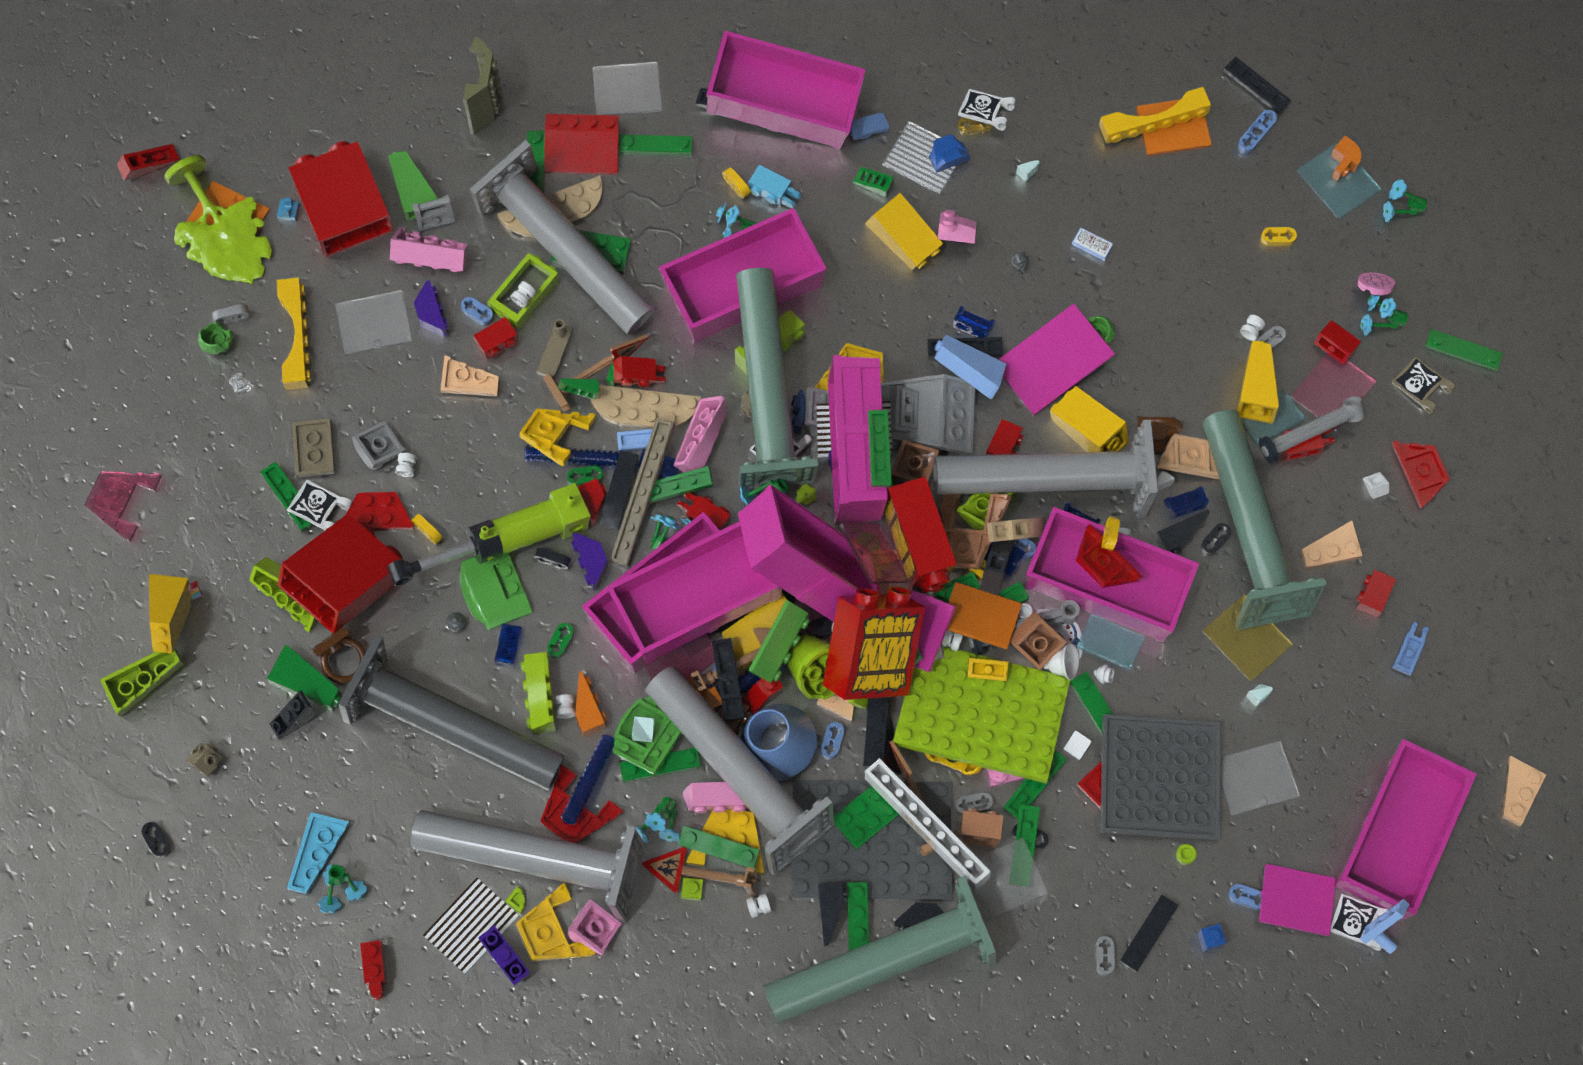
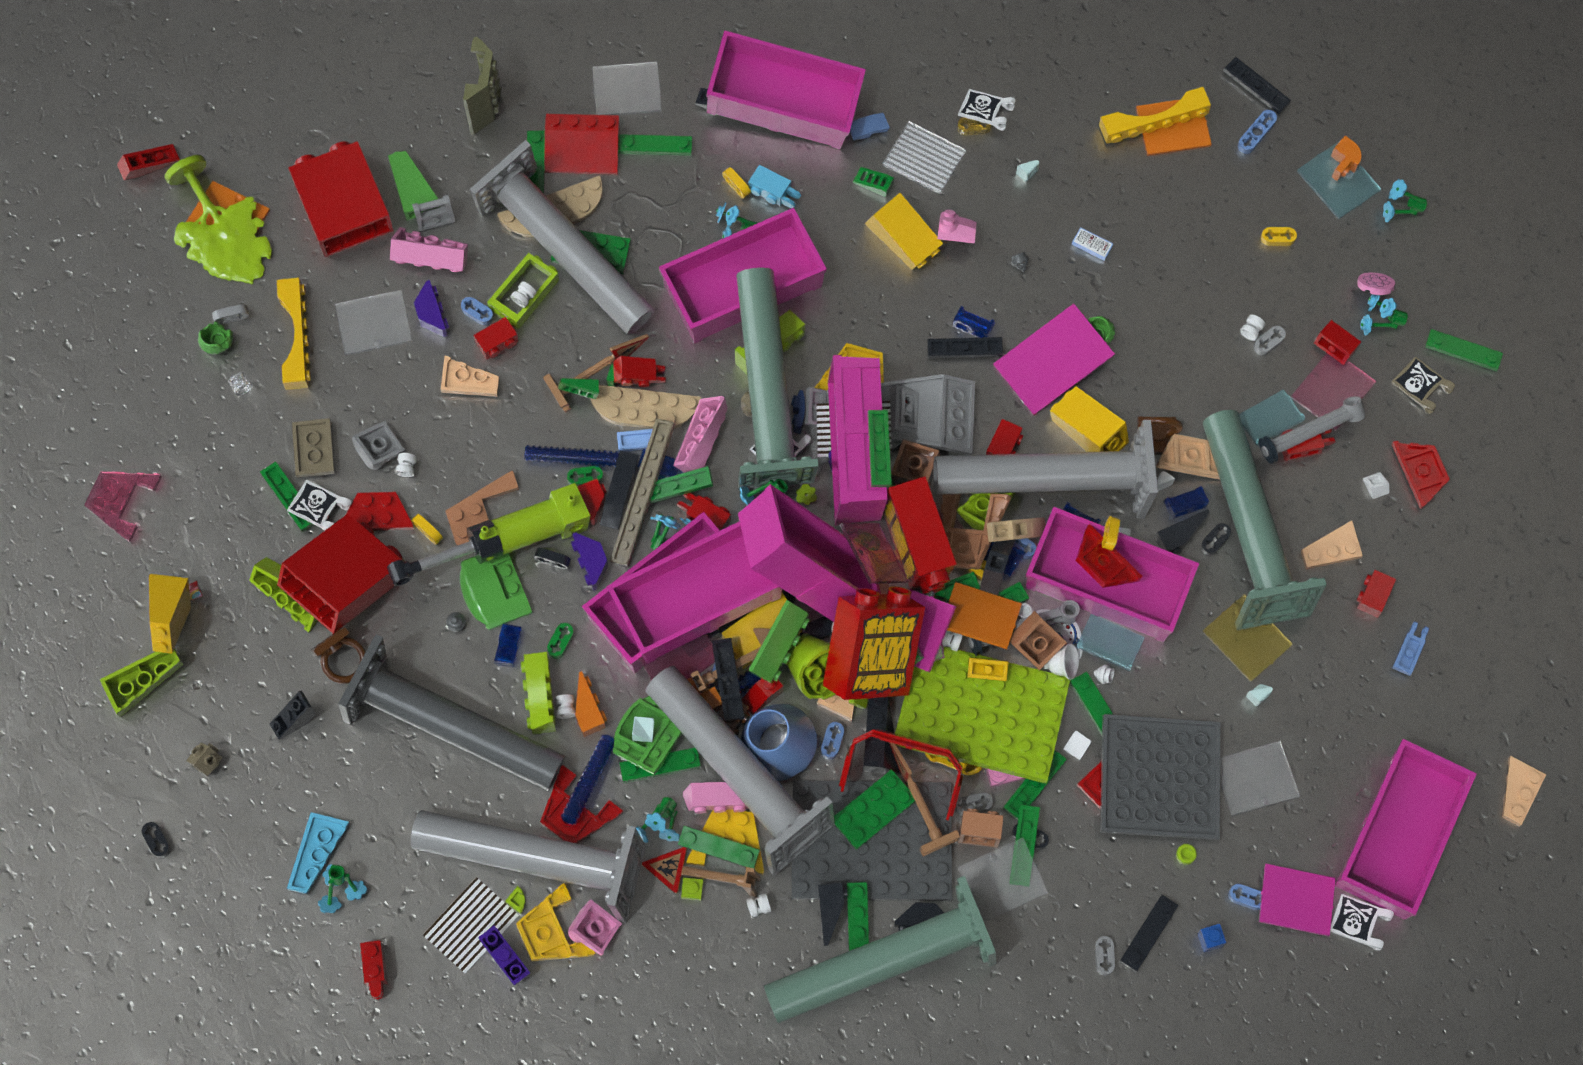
(288, 209): dark azure tile -> none
(296, 674): green slope -> none
(472, 510): none -> nougat wing
(548, 426): yellow wing -> none
(555, 349): dark tan piece -> none
(909, 743): none -> red piece
(927, 824): white brick -> none
(948, 153): blue slope -> none
(971, 365): light blue slope -> none
(1259, 392): yellow slope -> none
(1375, 928): light blue piece -> none

